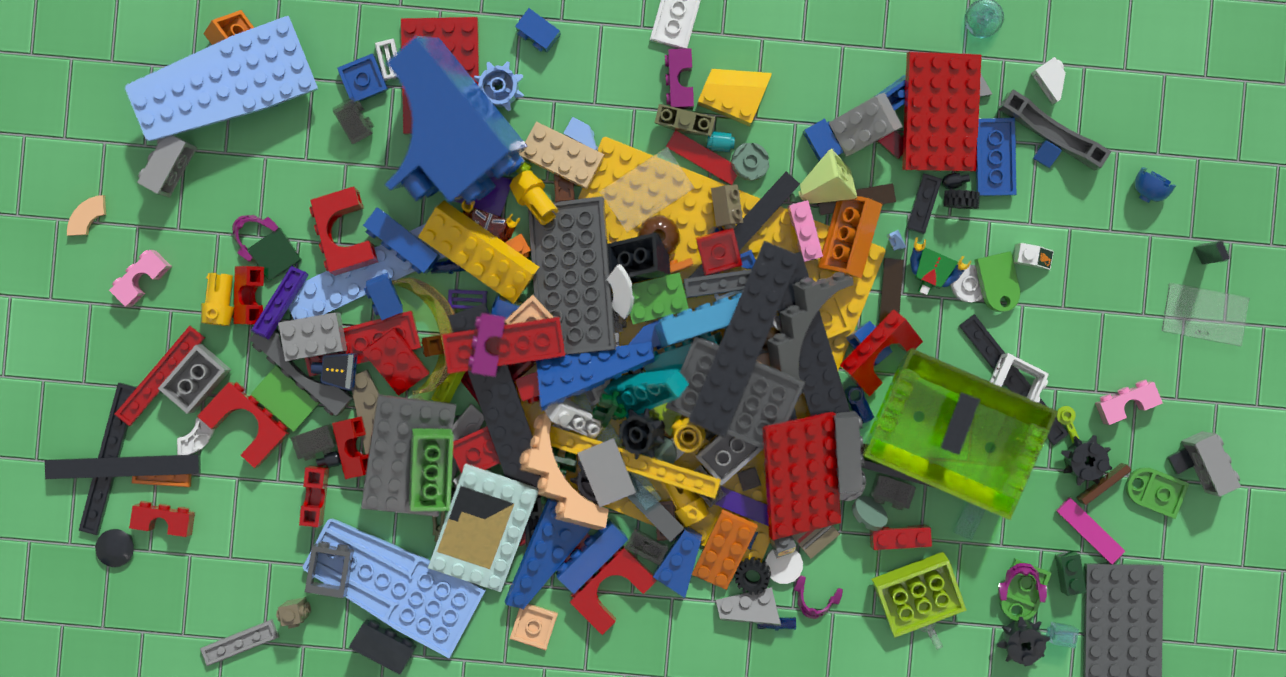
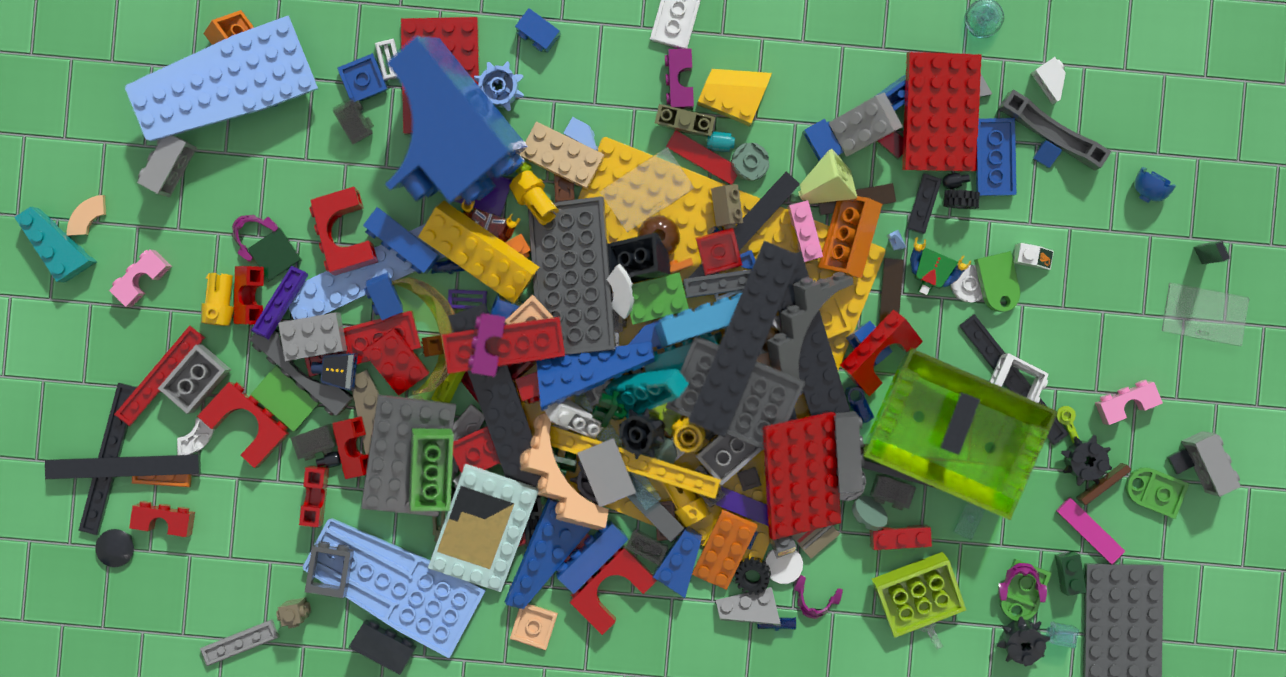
(55, 248): none -> teal wedge

